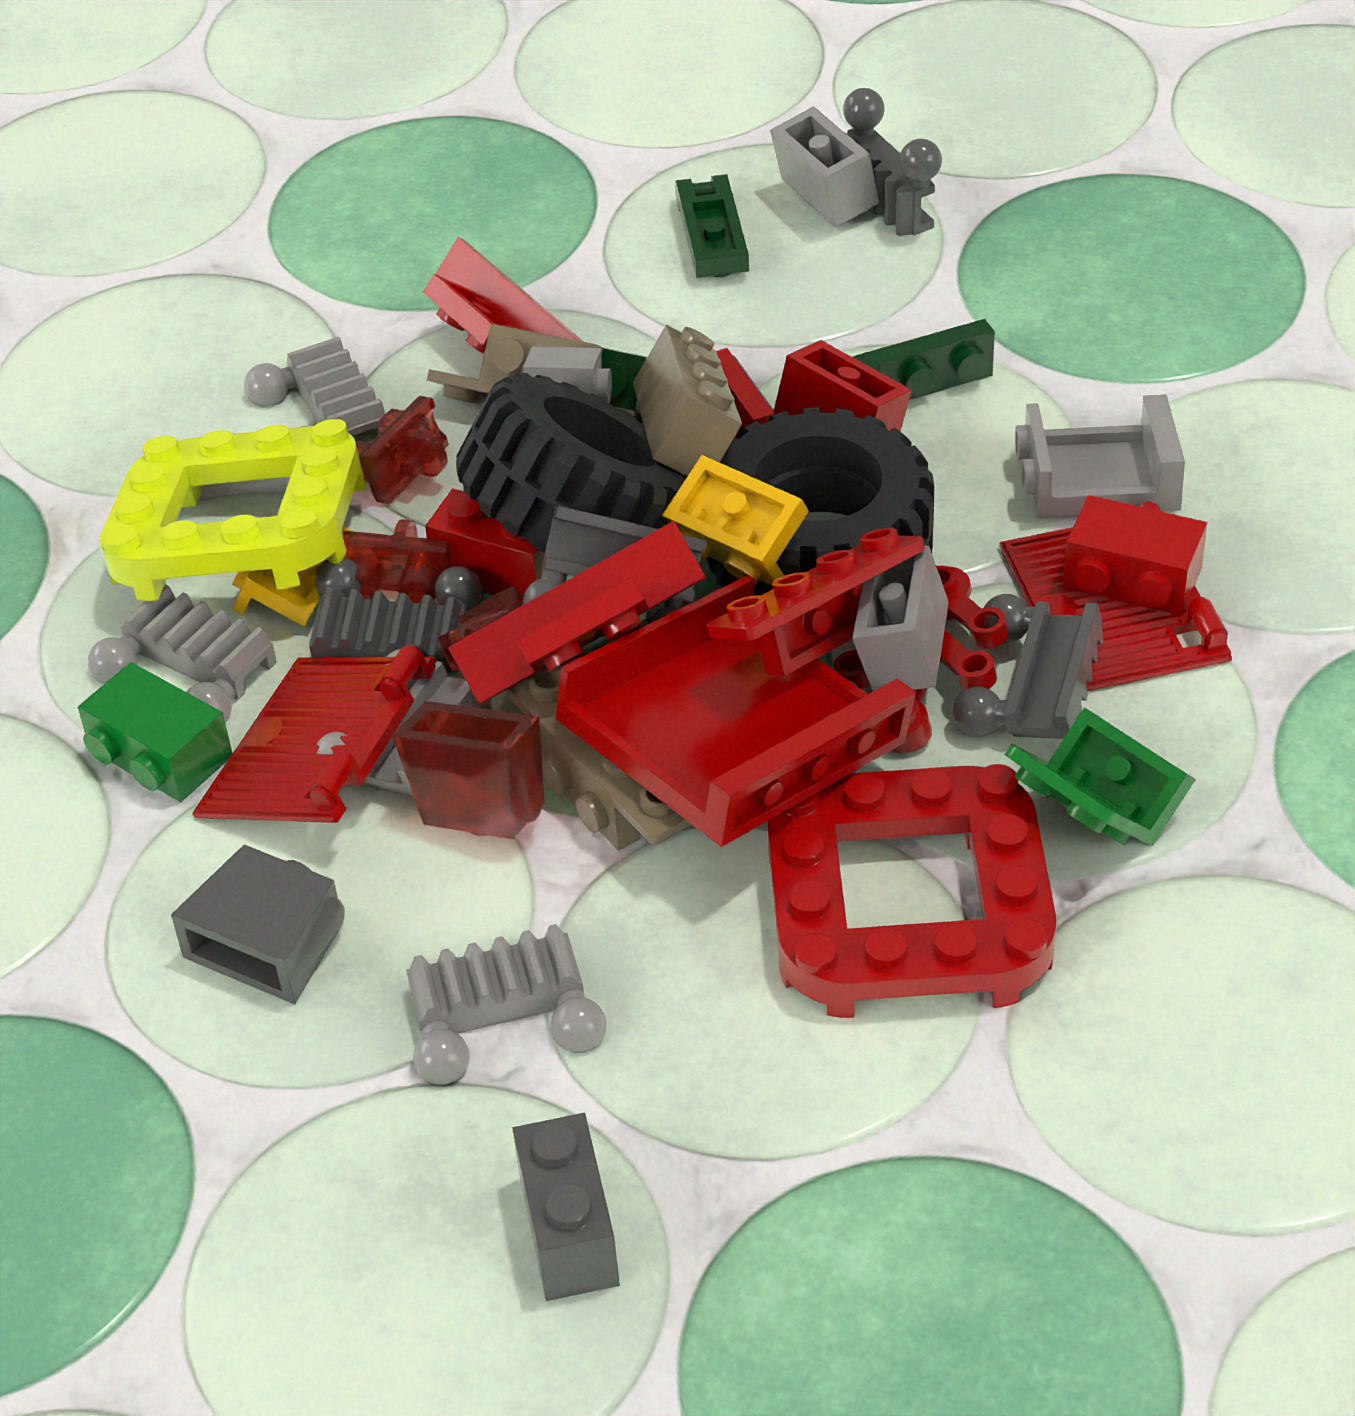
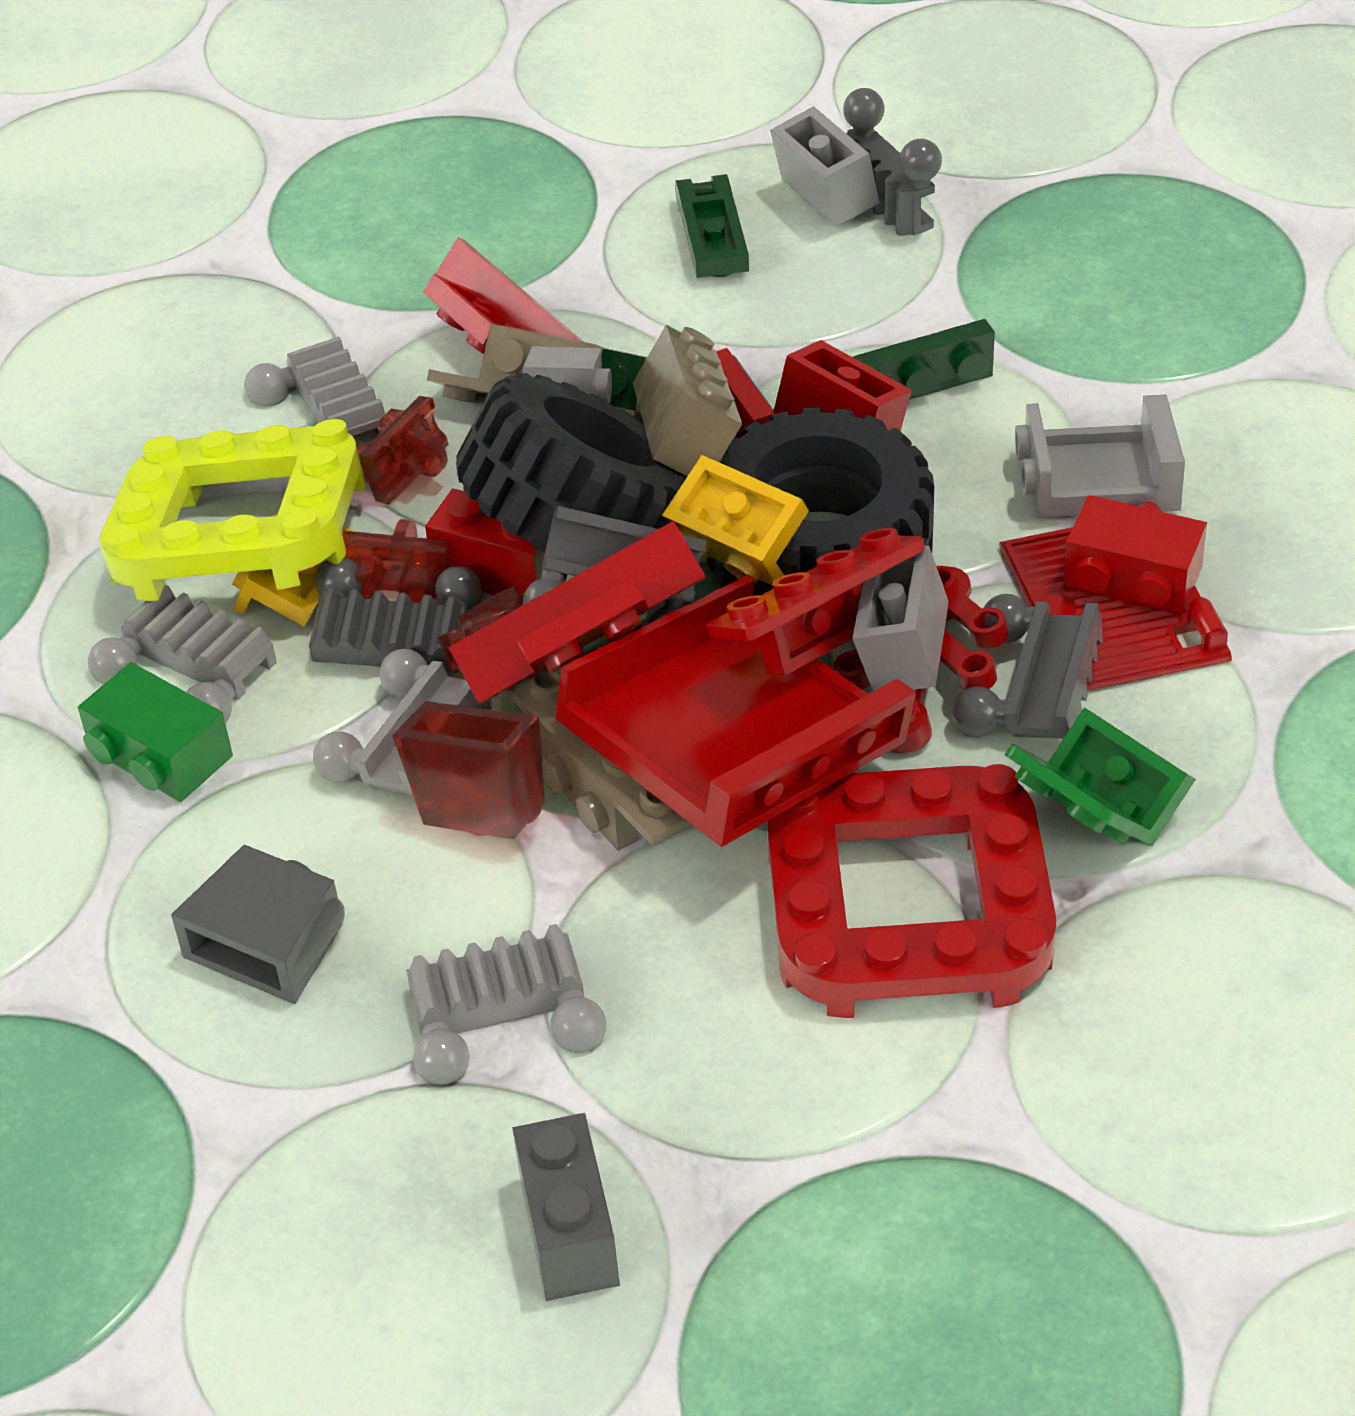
(276, 763): red window -> none

